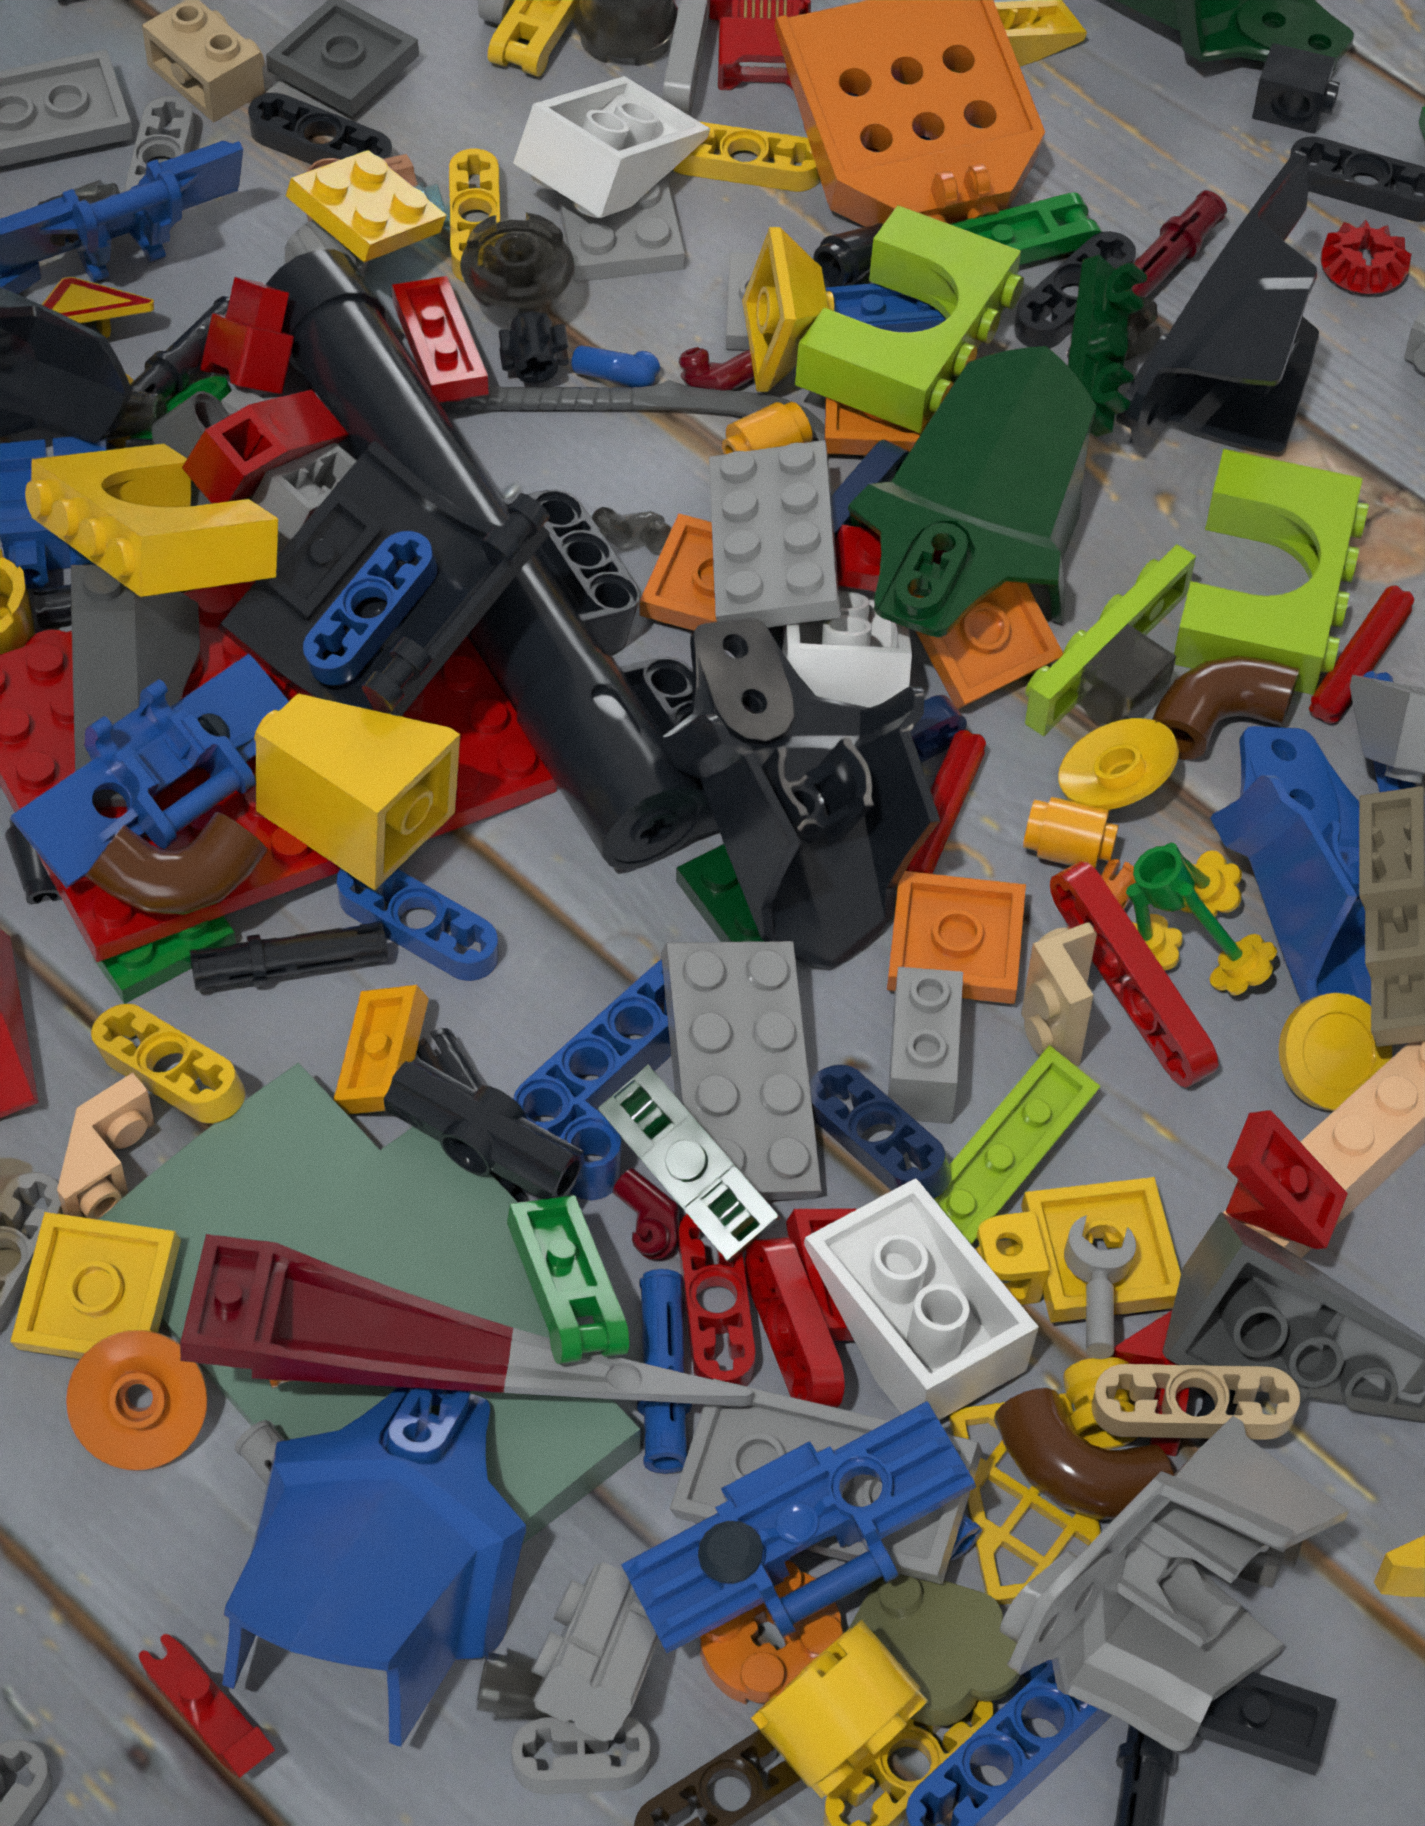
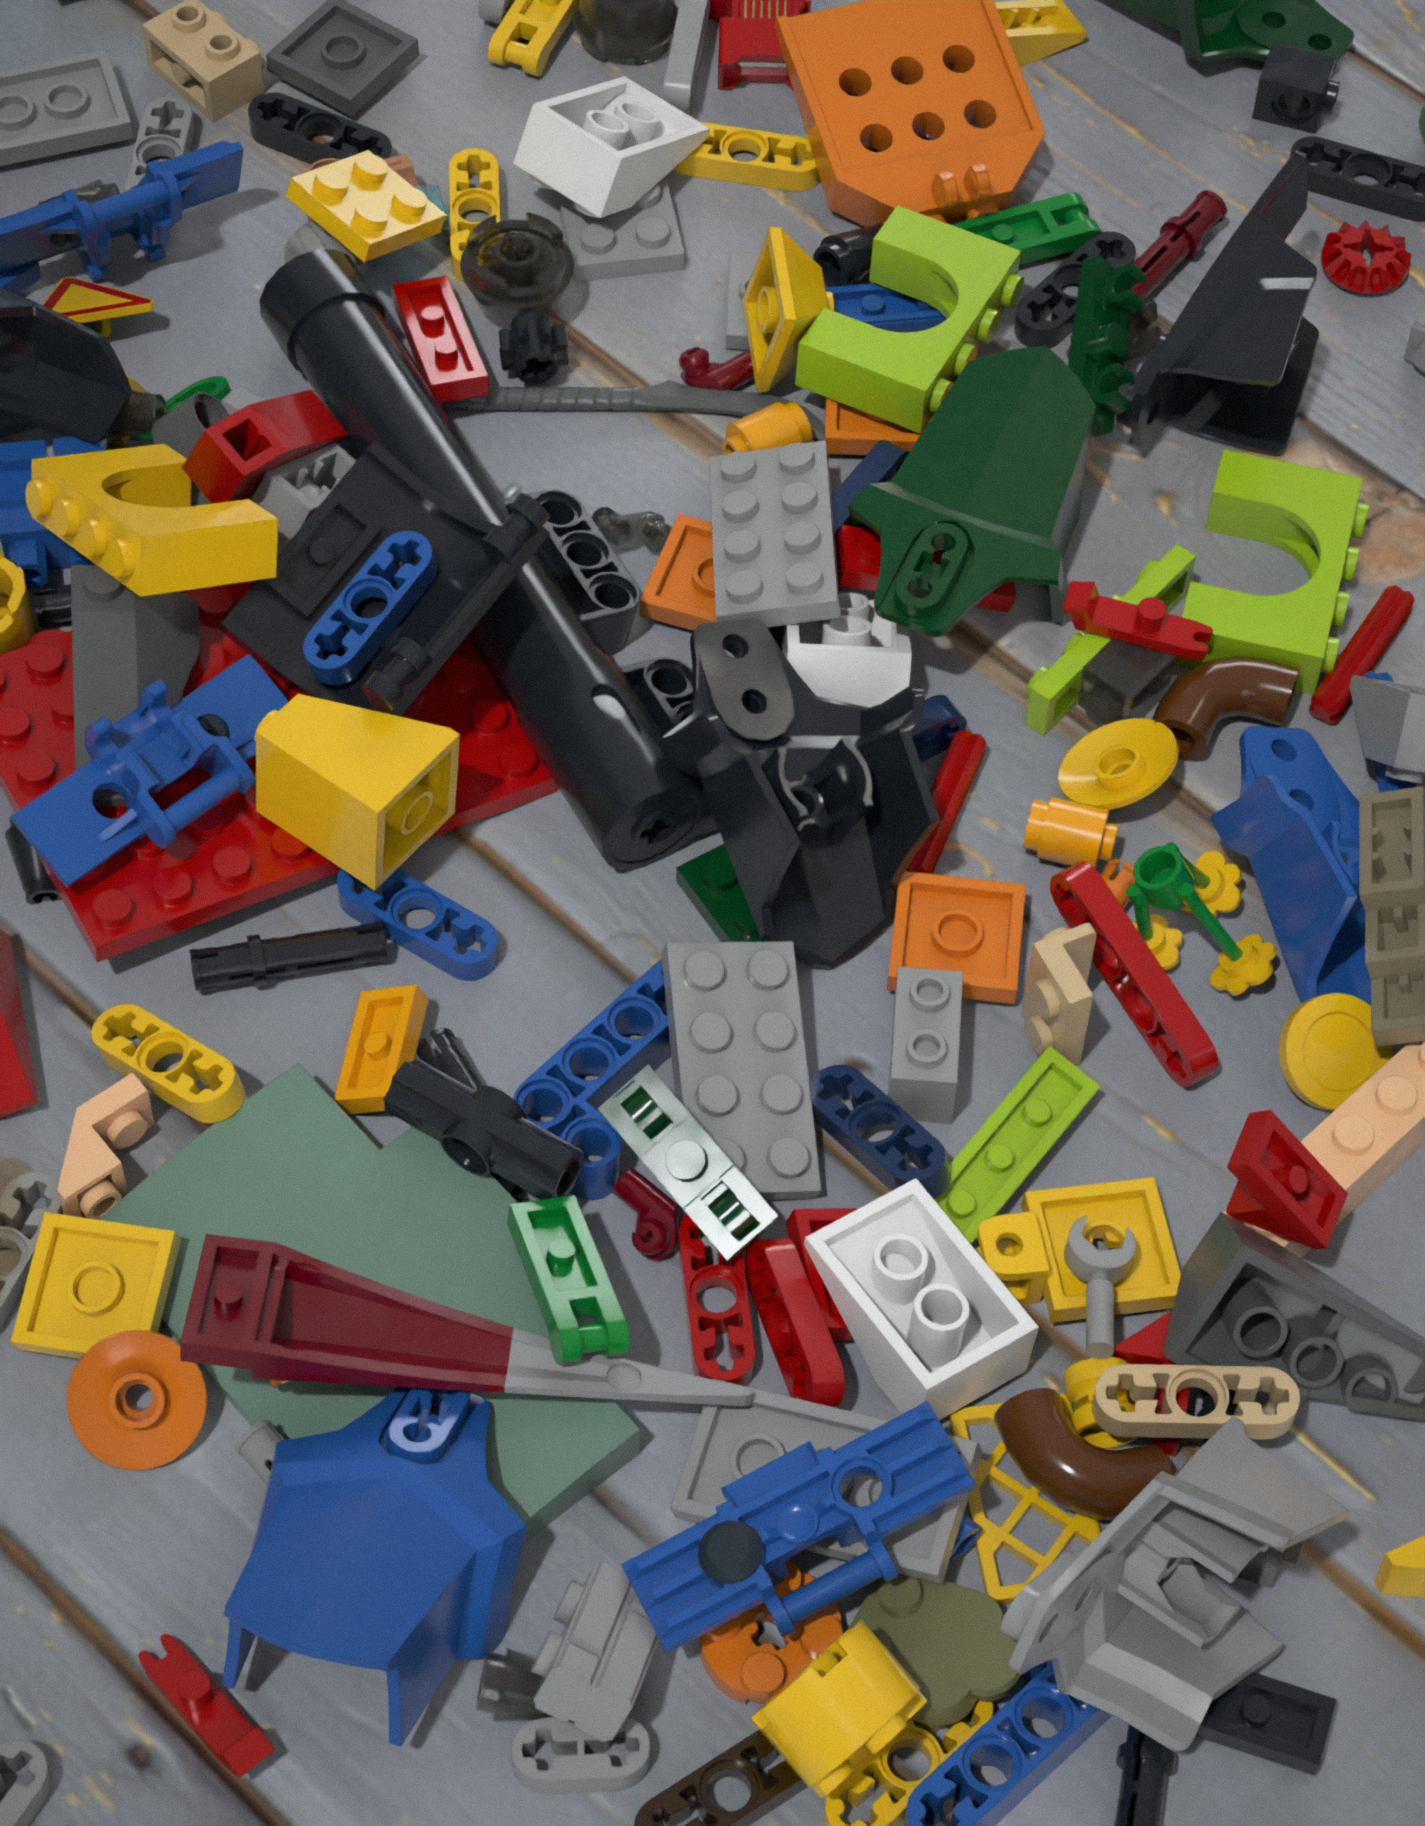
(162, 960): green plate -> none
(169, 370): black pin -> none
(179, 878): reddish brown cylinder -> none
(249, 338): red piece -> none
(616, 367): blue arm -> none
(663, 1348): blue pin -> none
(993, 645): orange plate -> none
(1136, 624): none -> red piece

